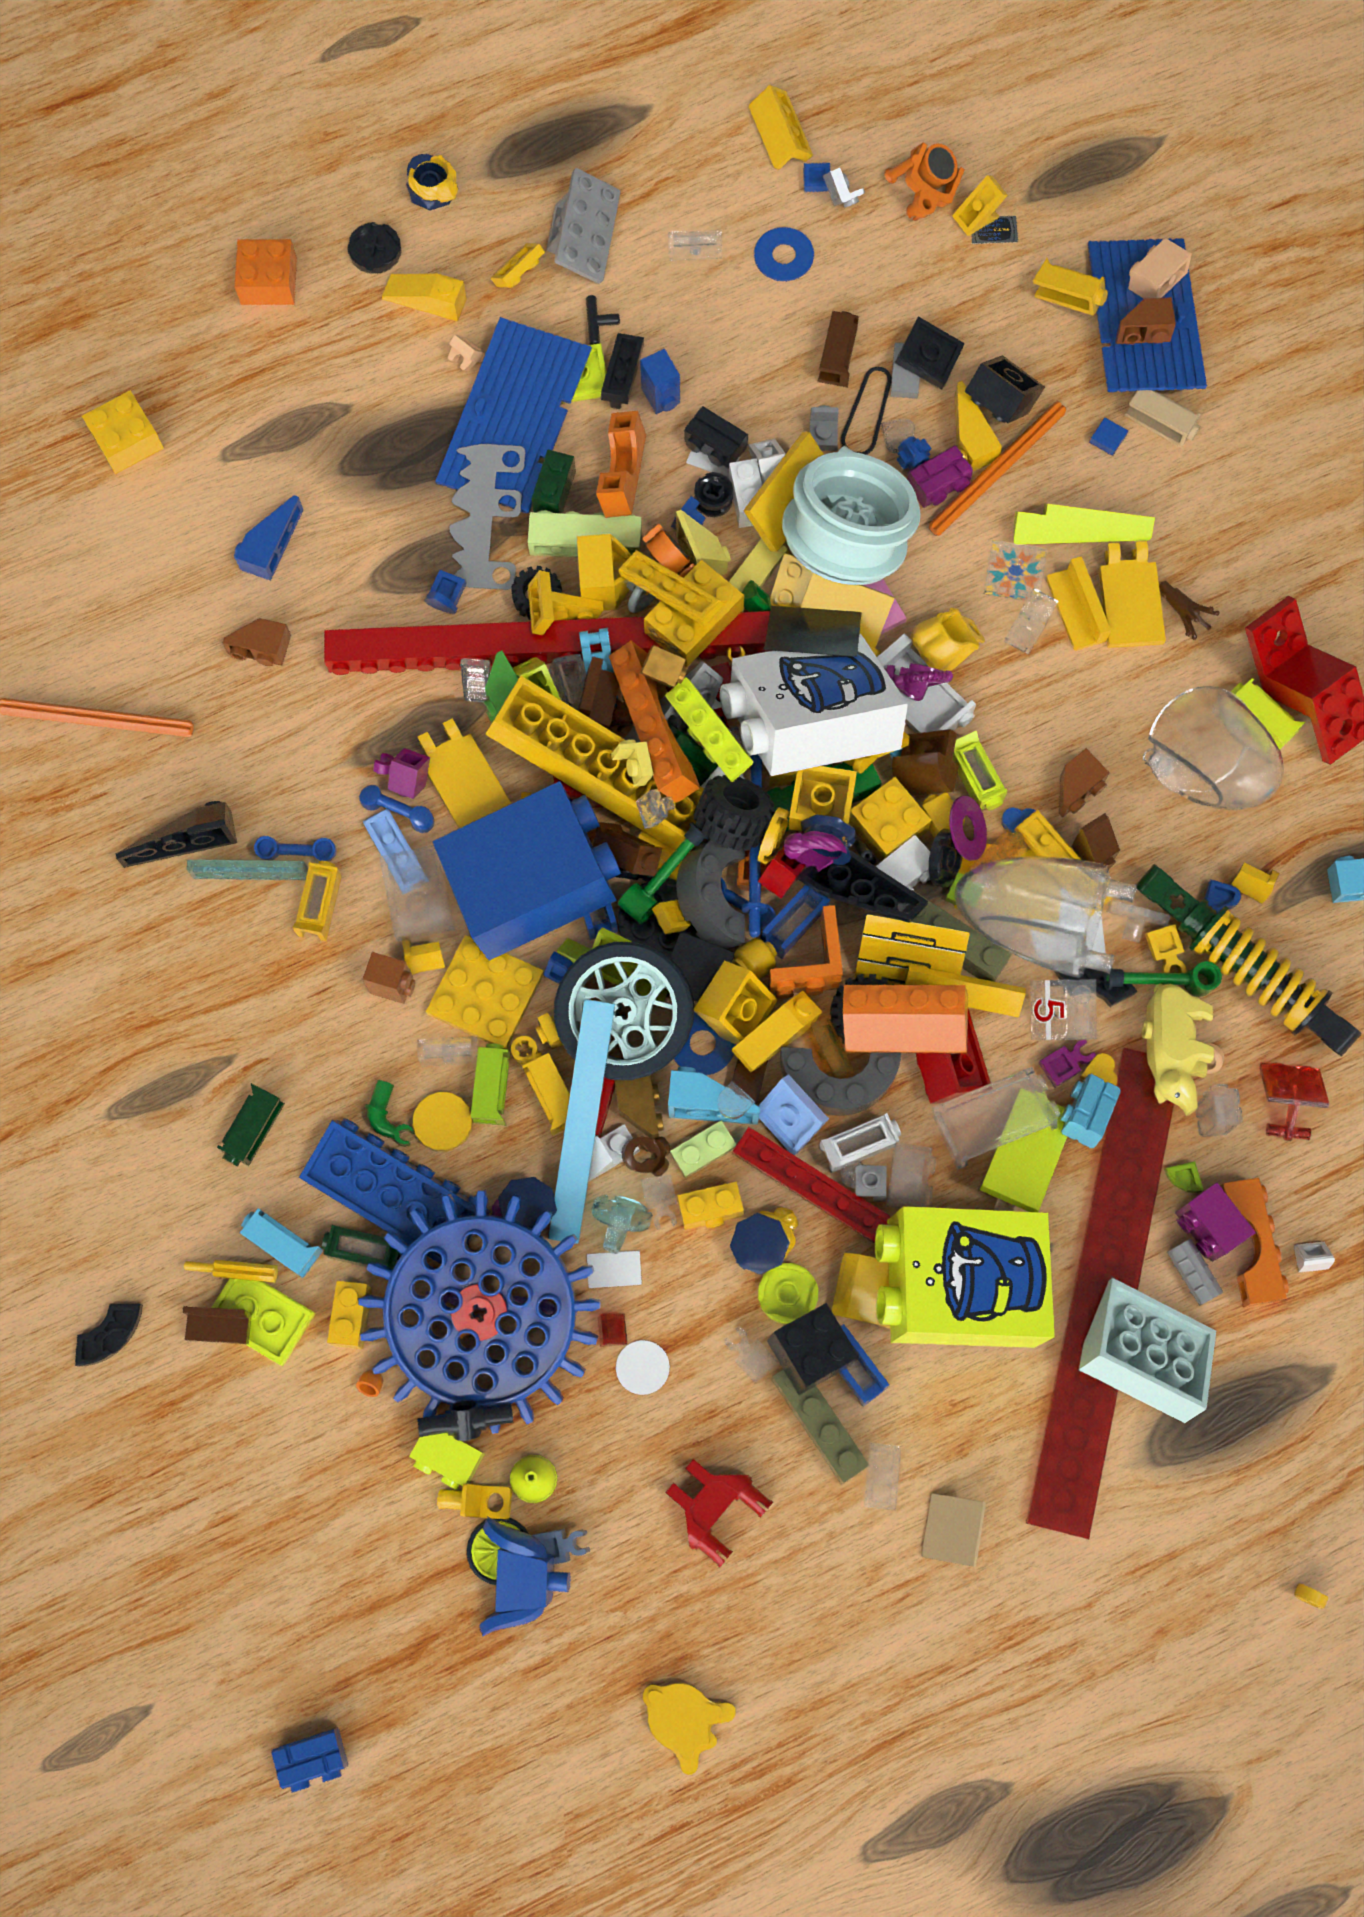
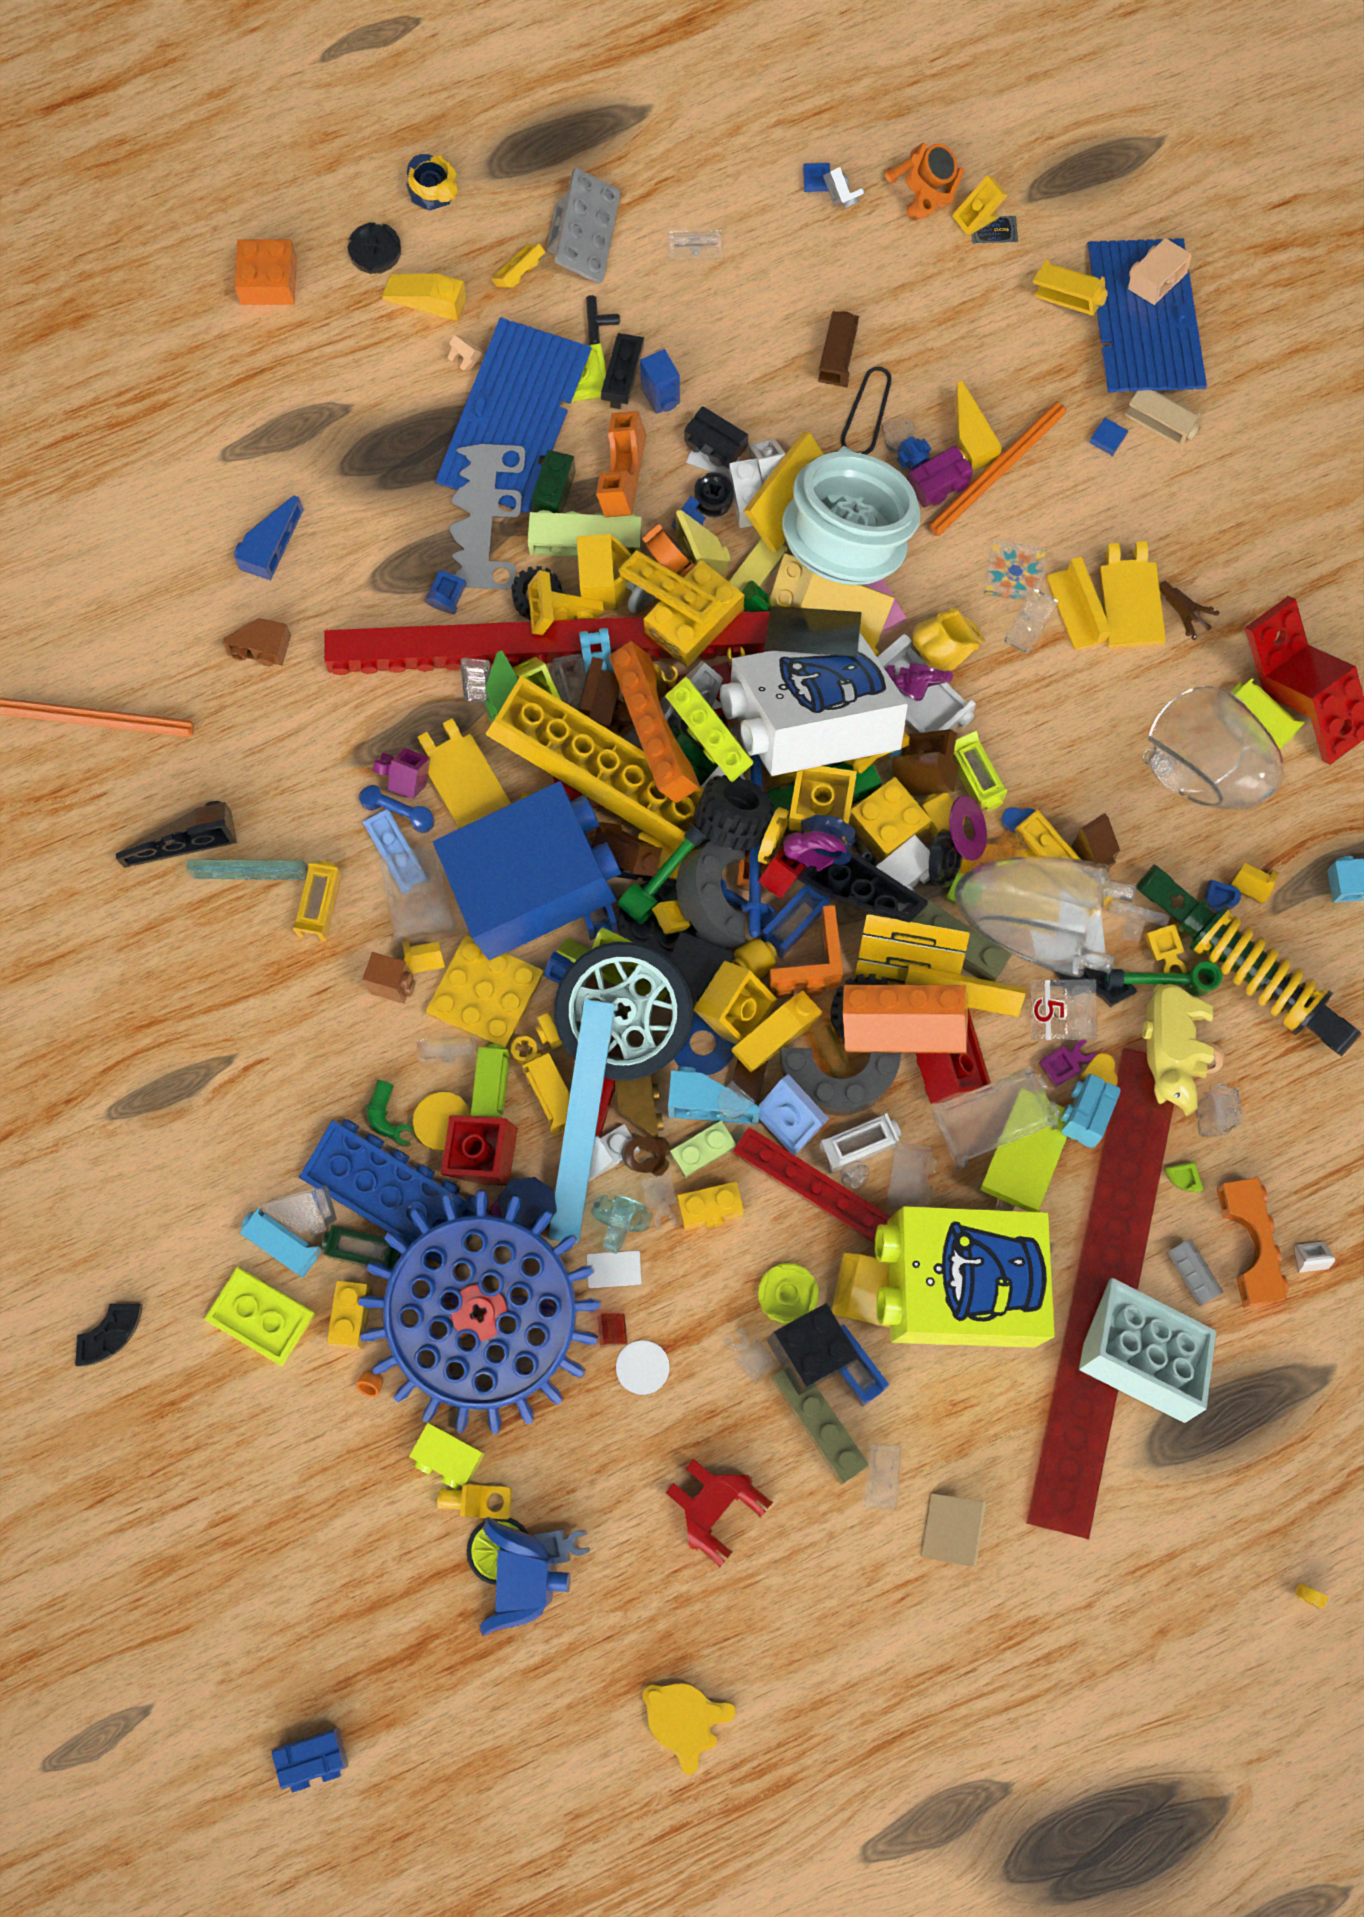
(122, 432): yellow brick -> none
(217, 1325): reddish brown panel -> none
(236, 1270): yellow axle -> none
(250, 1126): dark green window -> none
(269, 849): blue bar -> none
(303, 1210): none -> clear slope
(465, 1420): black pin -> none
(479, 1149): none -> red slope
(533, 1478): neon yellow helmet -> none
(638, 761): light yellow bracket -> none
(654, 808): clear tile -> none
(664, 667): pearl gold slope -> none
(764, 1239): dark blue piece -> none
(779, 127): yellow panel -> none
(784, 236): blue gear -> none
(825, 427): light grey bracket -> none
(871, 1182): light grey bracket -> none
(903, 383): light grey tile -> none
(929, 353): black tile -> none
(1004, 389): black brick -> none
(1078, 780): dark orange slope -> none
(1079, 525): neon yellow wedge -> none
(1148, 322): dark orange slope -> none
(1214, 1223): magenta brick -> none
(1293, 1087): clear red plate -> none

